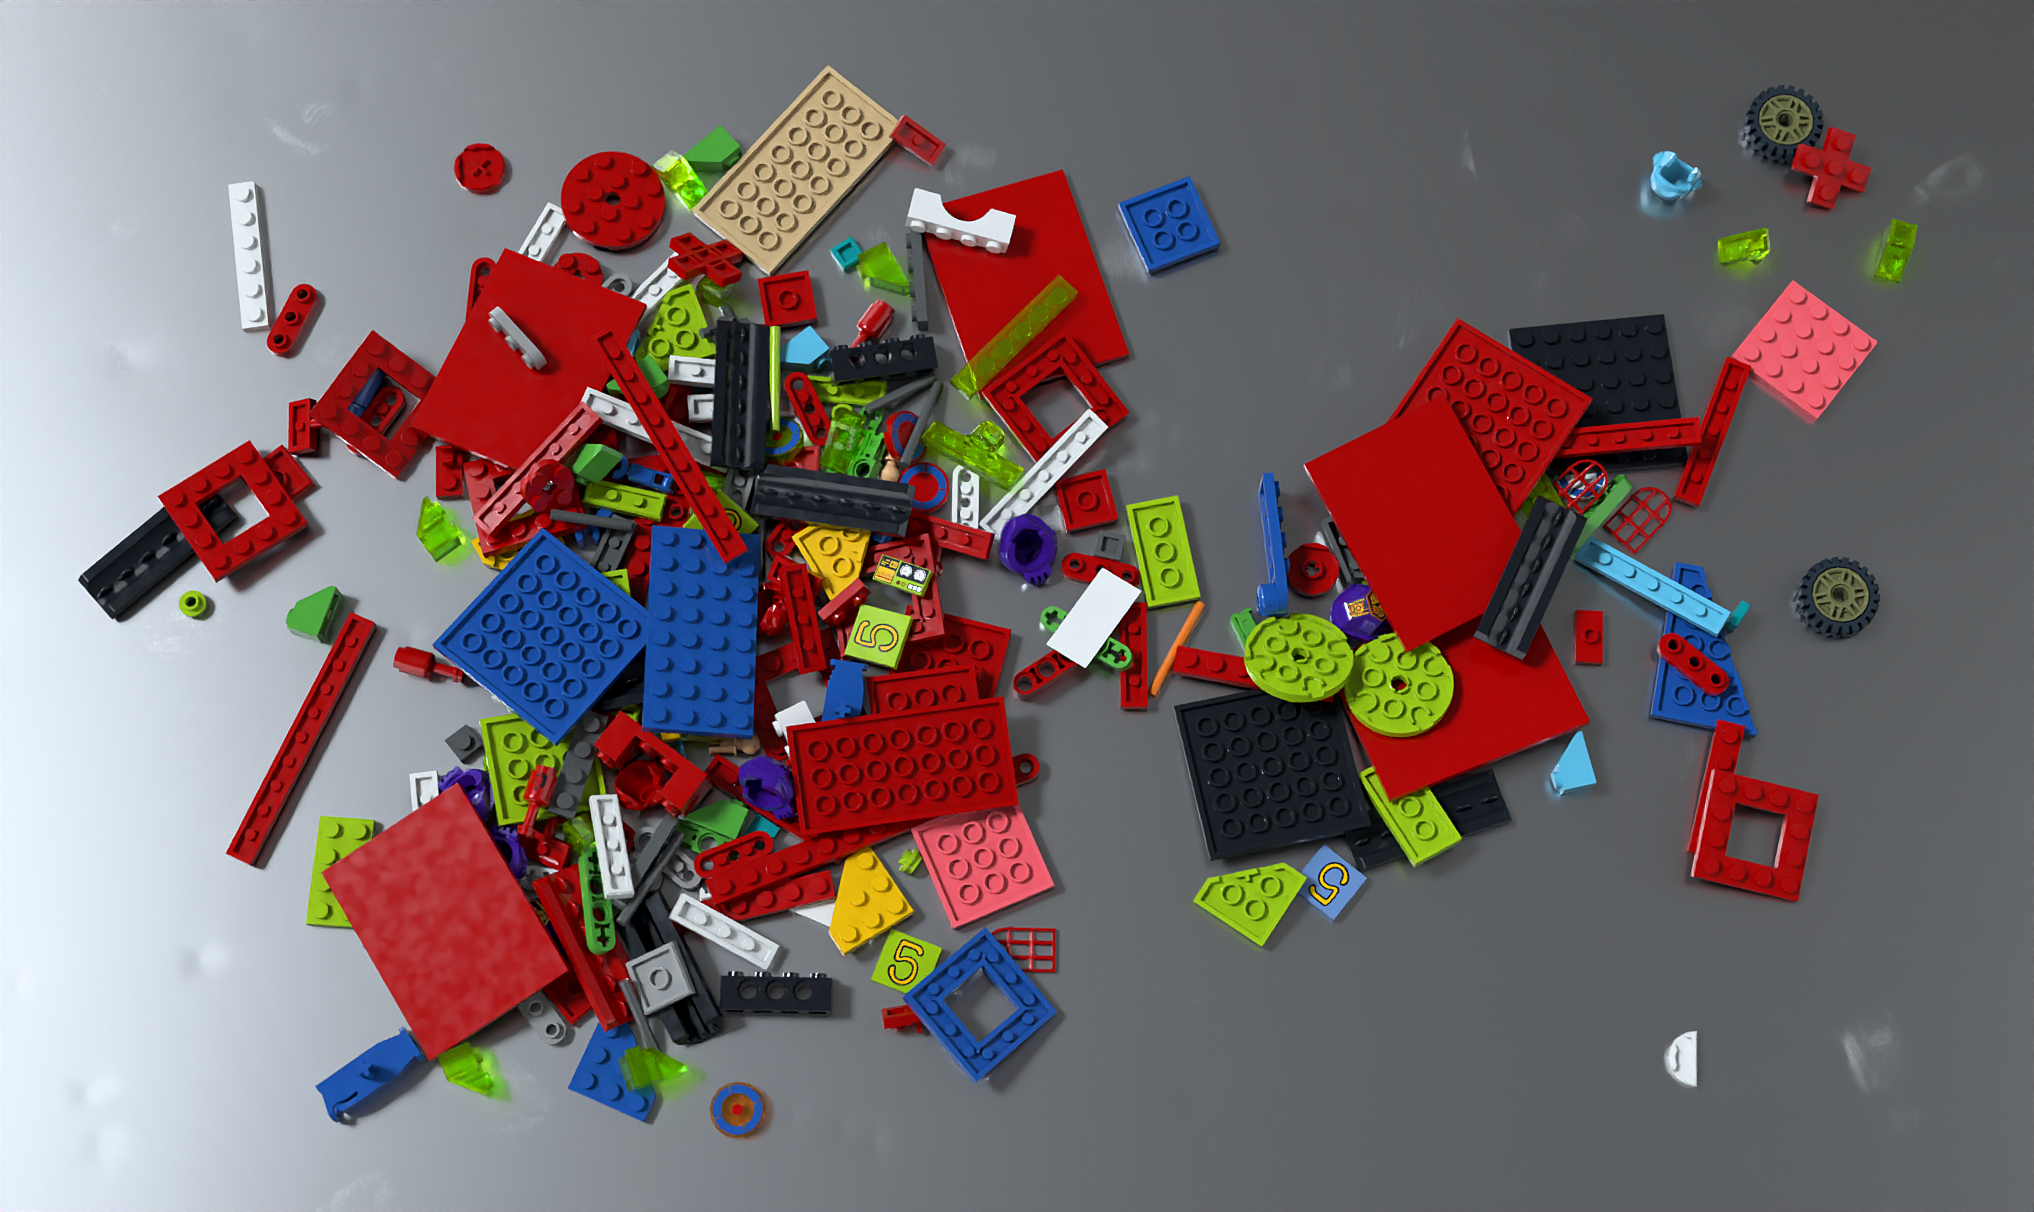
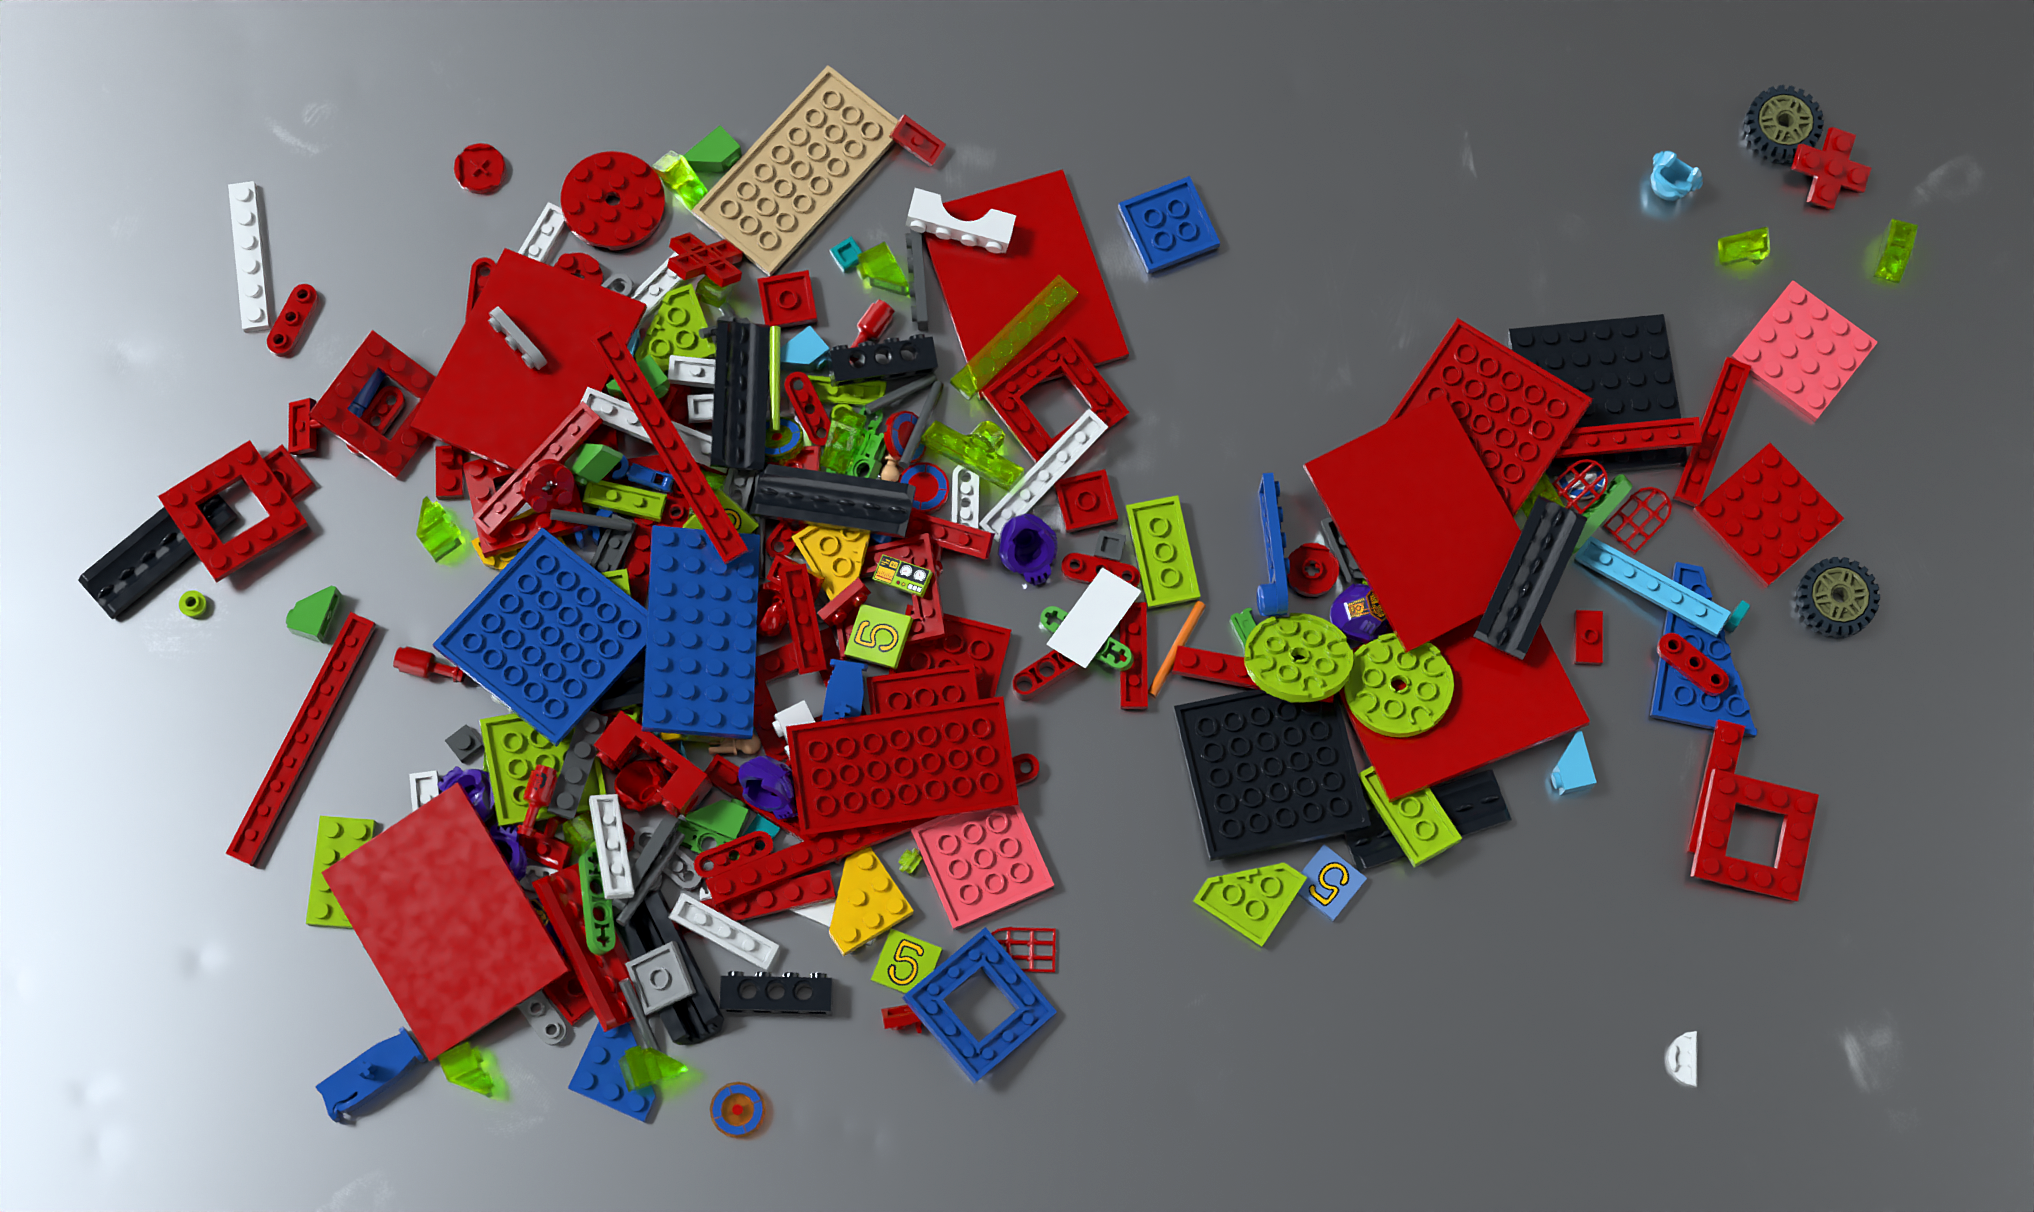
(1768, 515): none -> red plate

